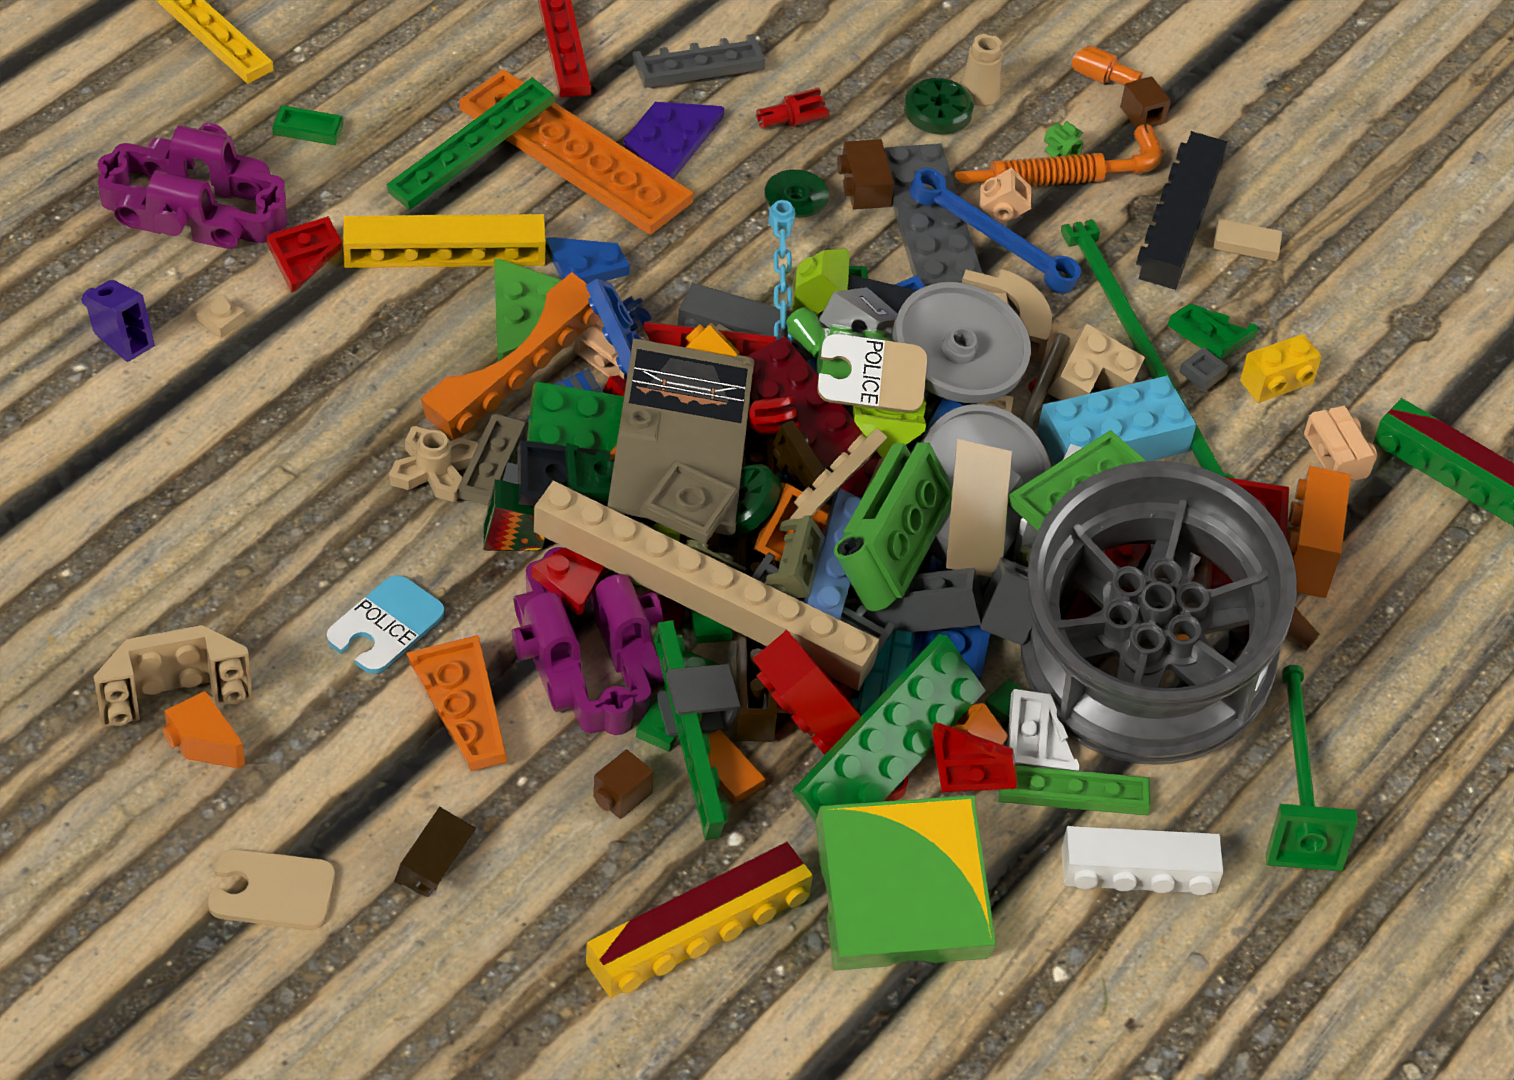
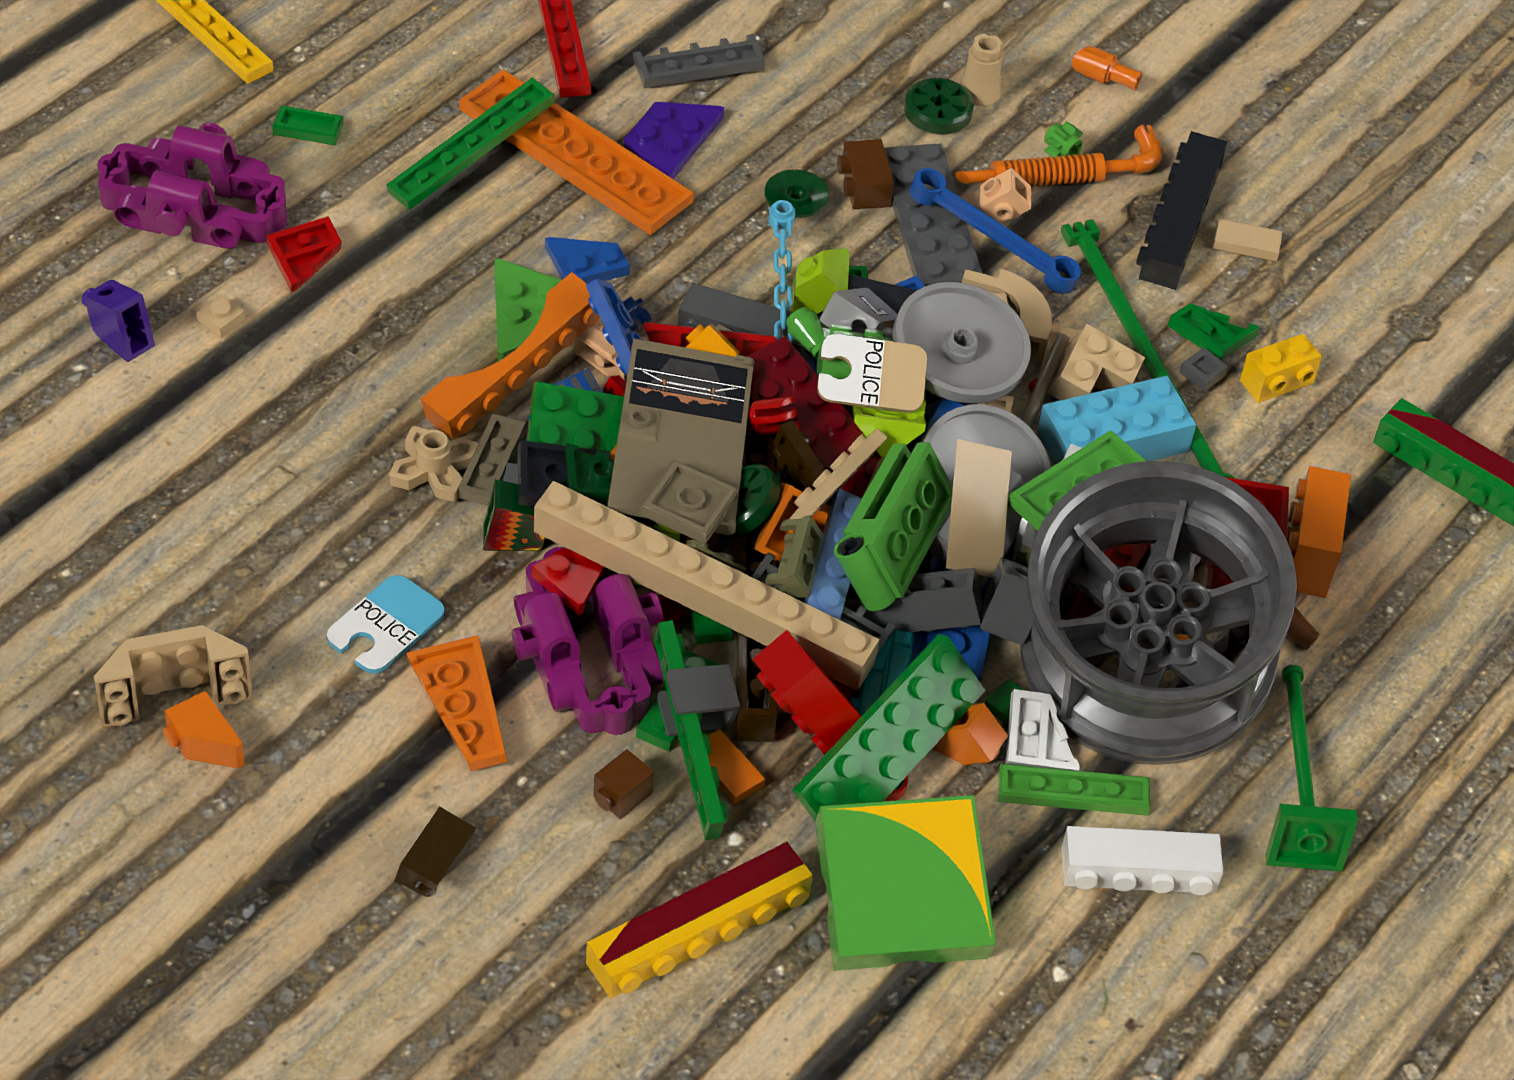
(279, 889): tan piece -> none
(443, 240): yellow brick -> none
(795, 109): red arm -> none
(972, 762): red wing -> none
(1145, 102): reddish brown brick -> none
(1340, 442): light nougat brick -> none

